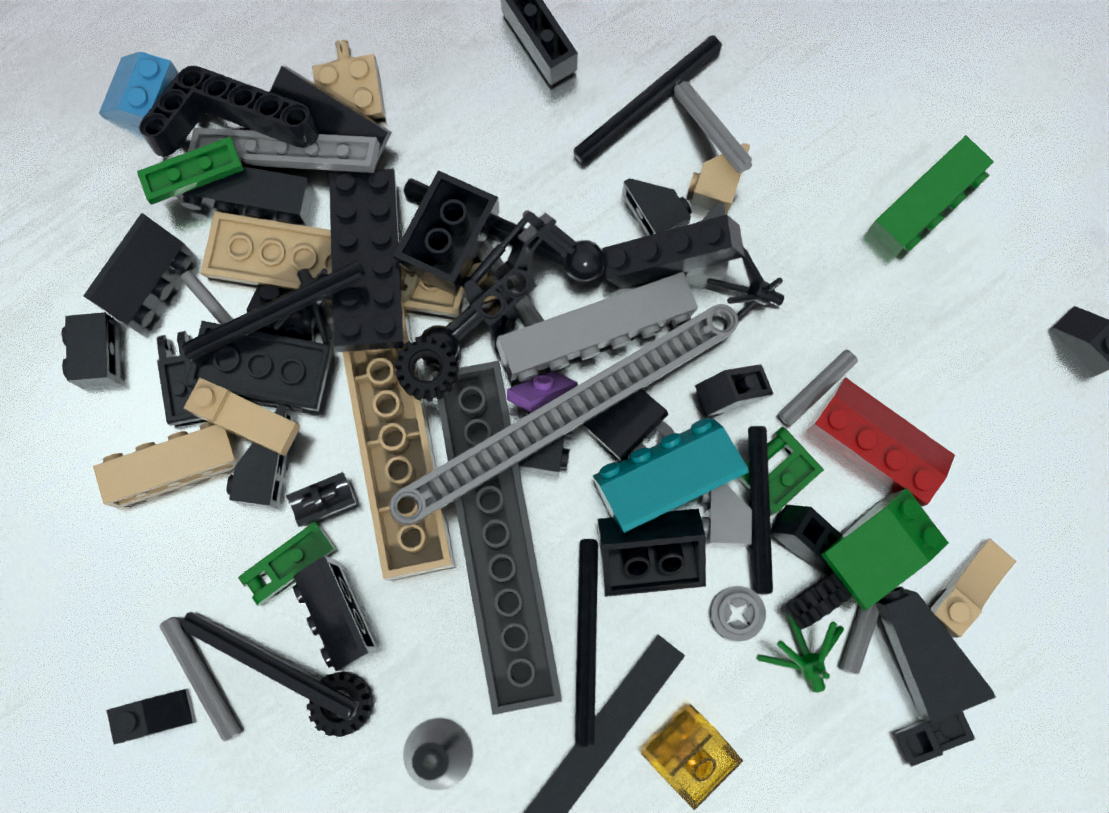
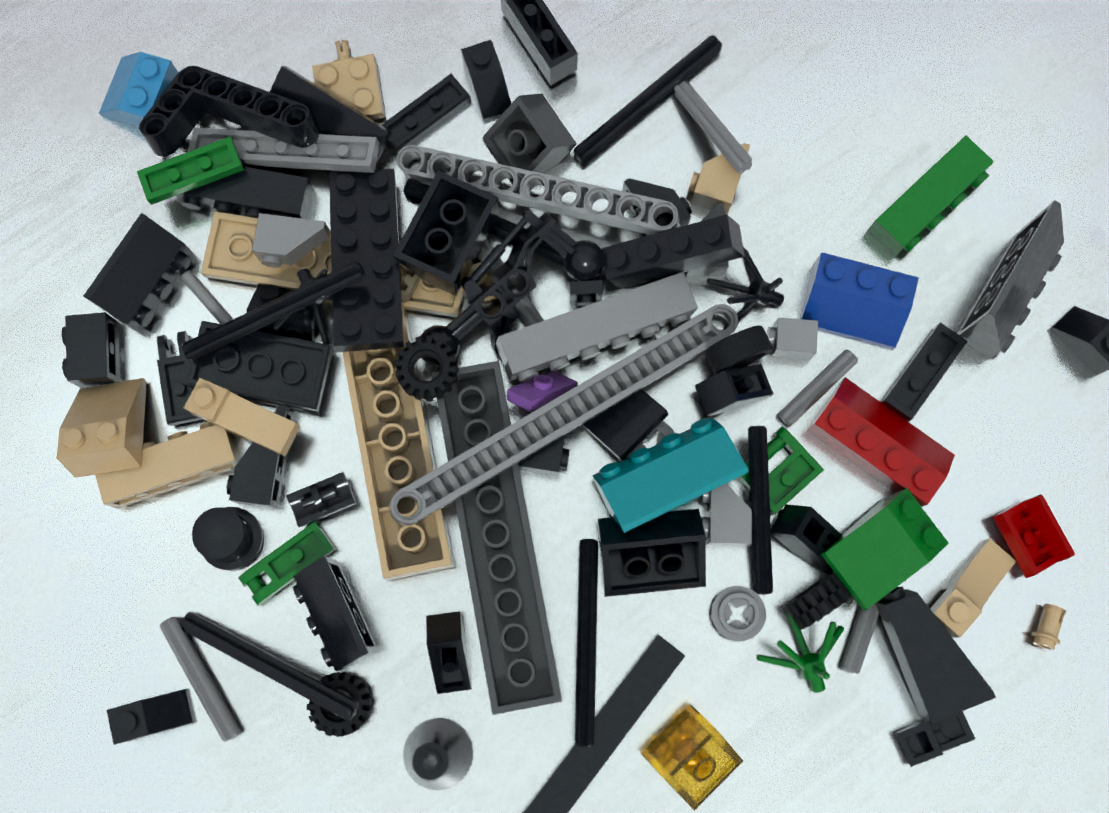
(104, 429): none -> tan slope
(227, 537): none -> black piece
(286, 239): none -> light grey slope
(426, 113): none -> black tile
(448, 652): none -> black slope
(486, 79): none -> black slope
(529, 135): none -> dark grey slope
(555, 187): none -> light grey beam
(585, 292): none -> black plate
(739, 349): none -> black tyre
(793, 338): none -> light grey brick
(859, 299): none -> blue slope
(924, 372): none -> black plate
(1015, 283): none -> dark grey slope
(1033, 535): none -> red bracket
(1049, 627): none -> tan pin

